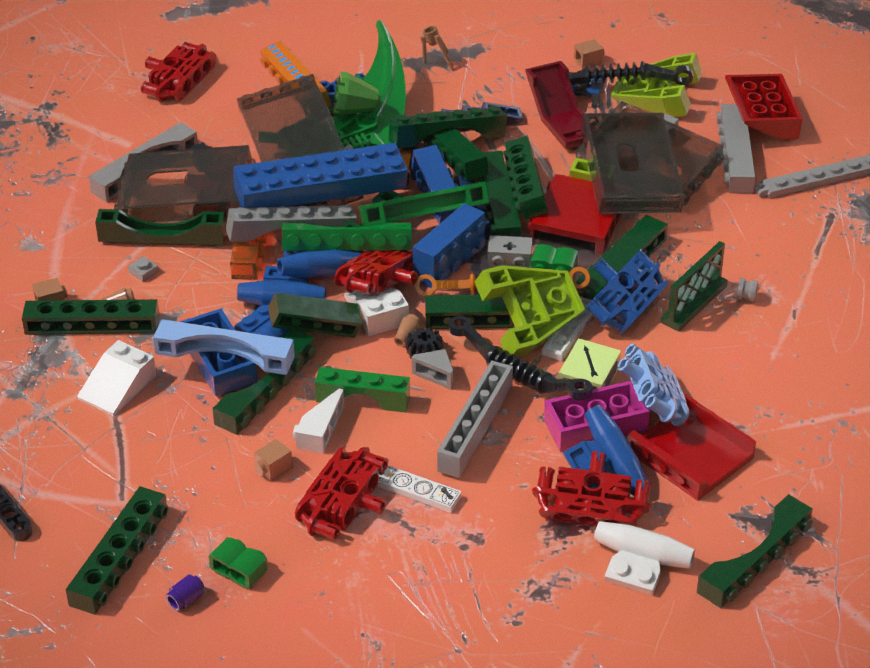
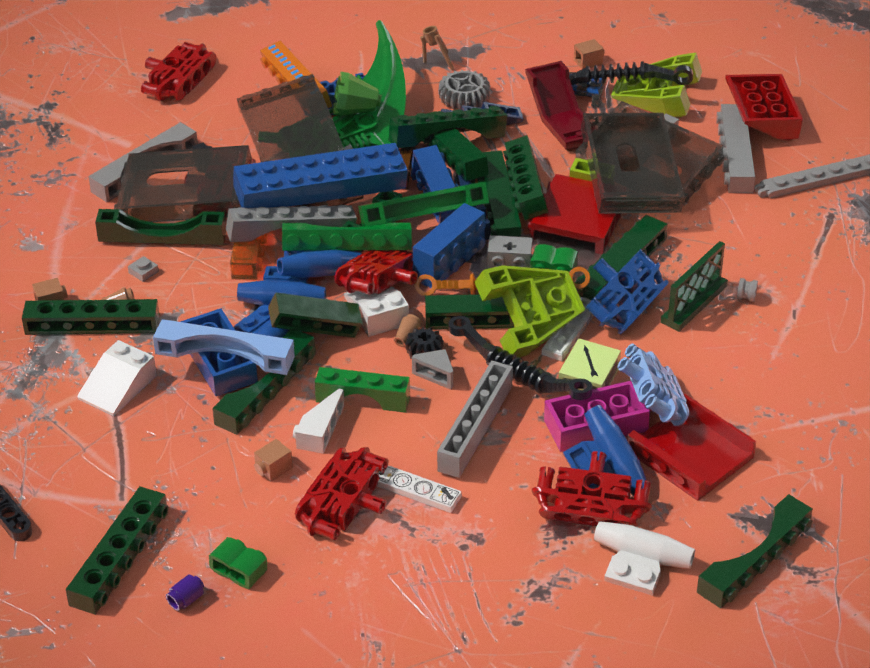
(464, 89): none -> light grey gear

